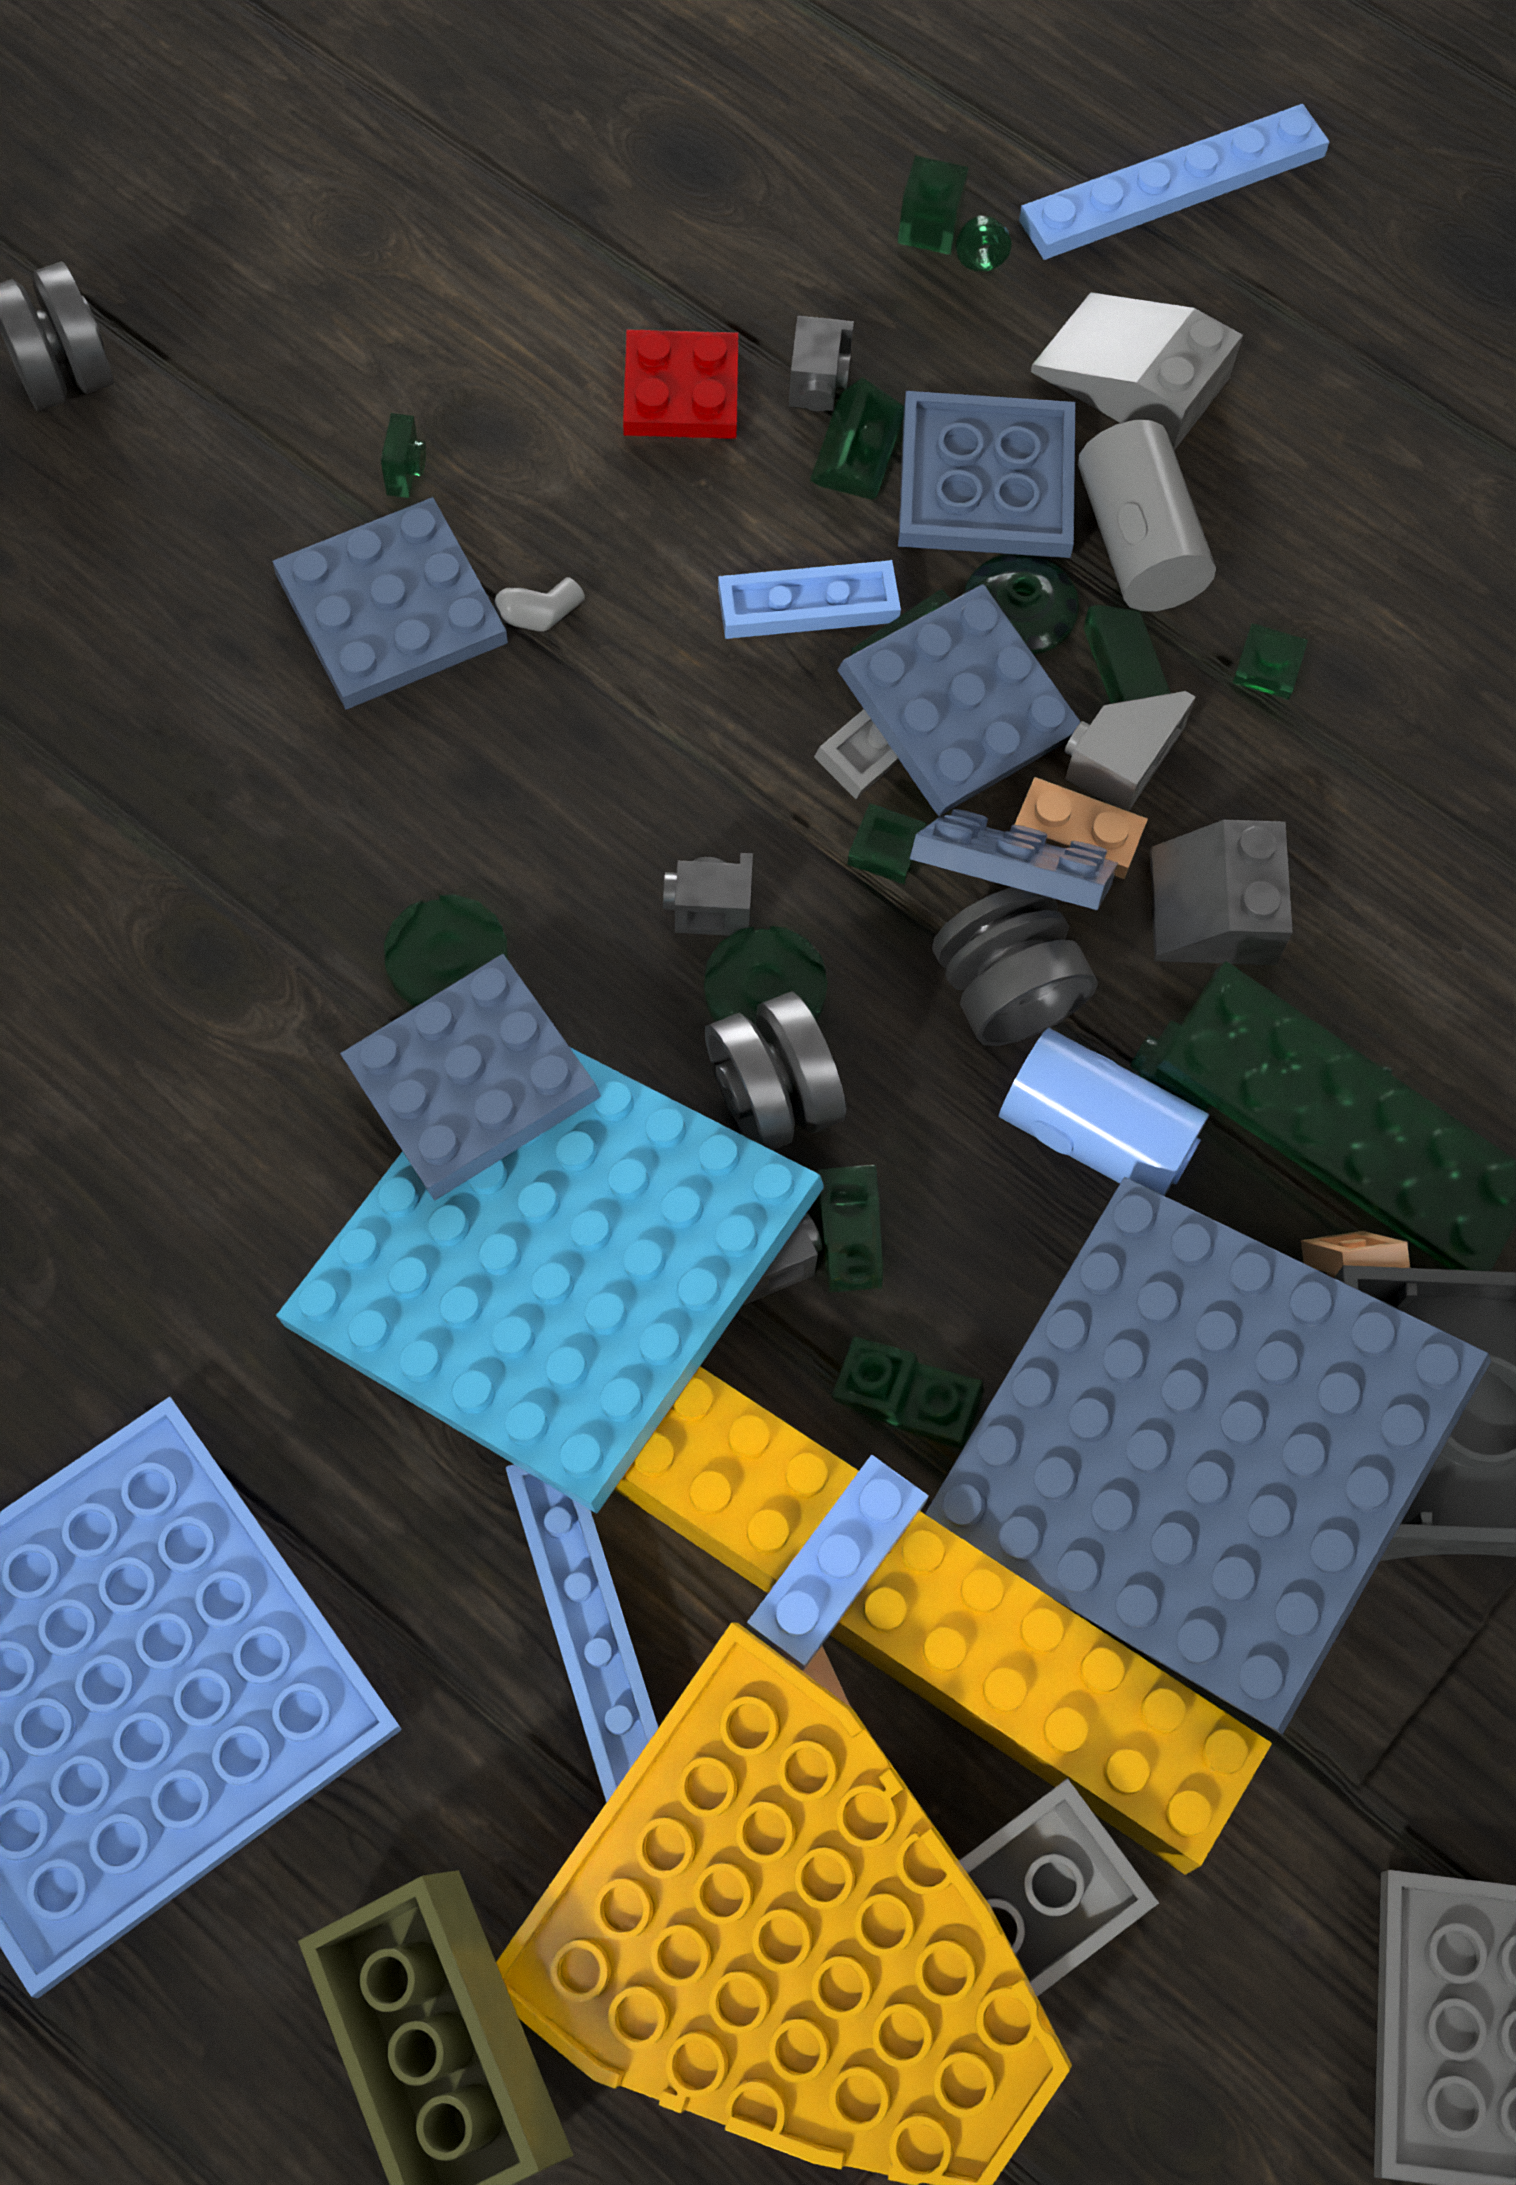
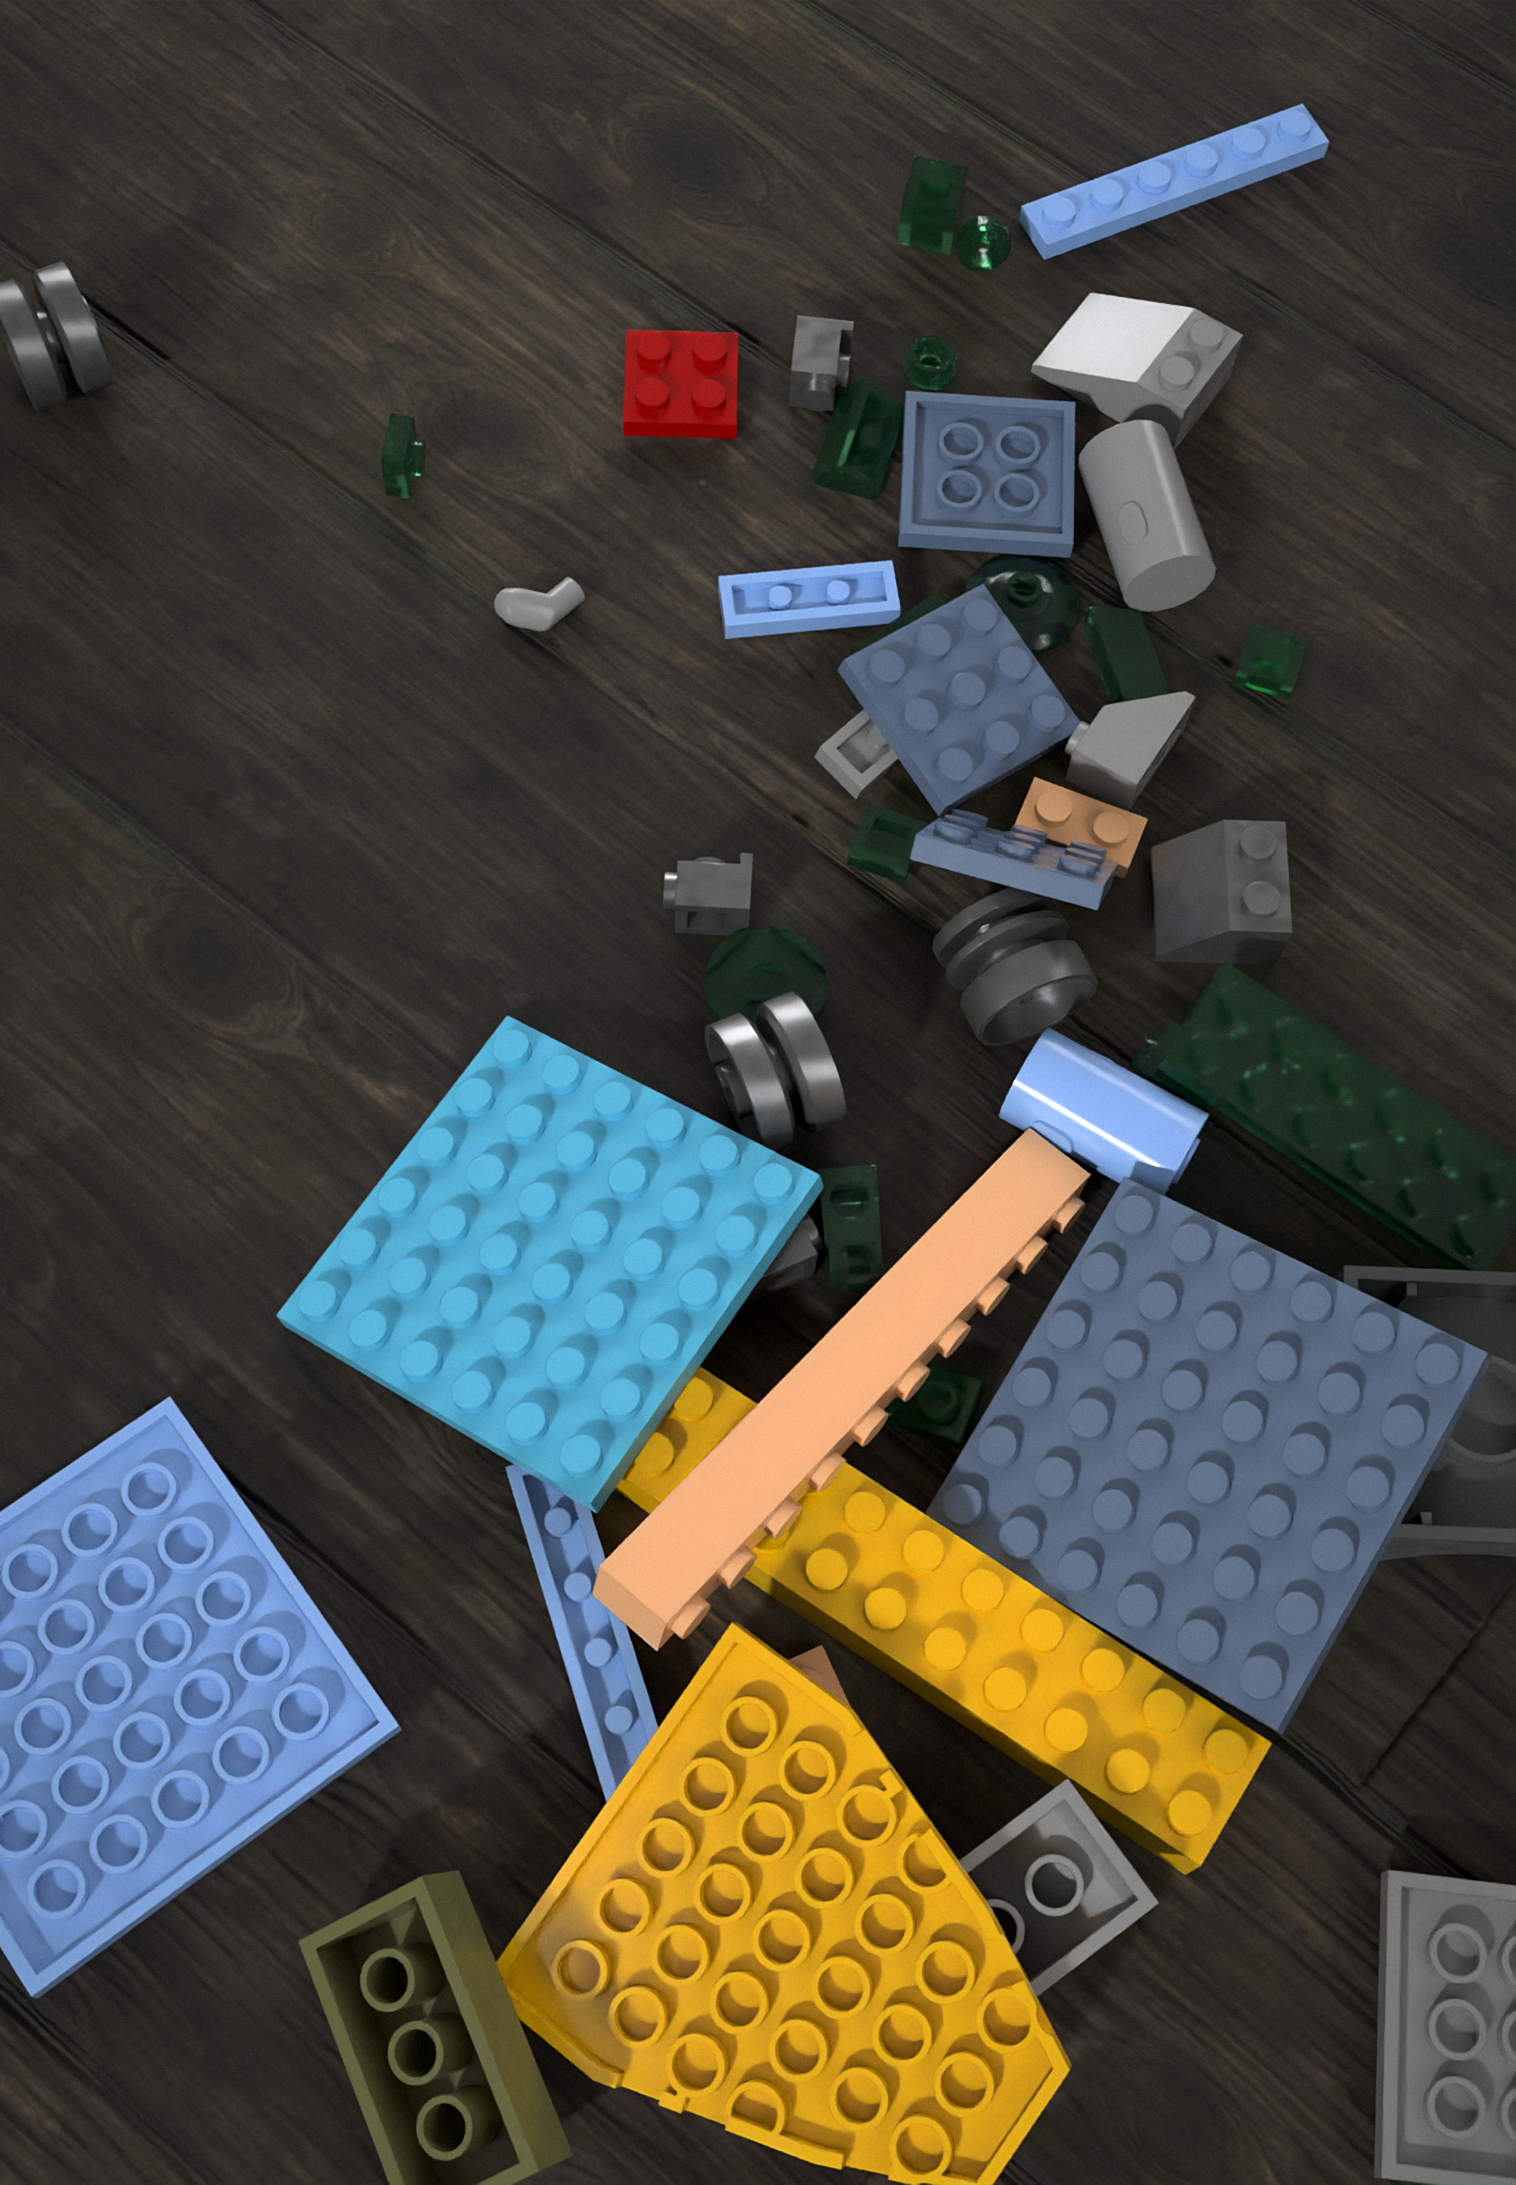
(390, 602): sand blue plate -> none
(439, 945): clear green tile -> none
(470, 1076): sand blue plate -> none
(836, 1562): light blue plate -> none
(839, 1393): none -> light nougat brick
(931, 352): none -> clear green plate
(1354, 1249): light nougat plate -> none

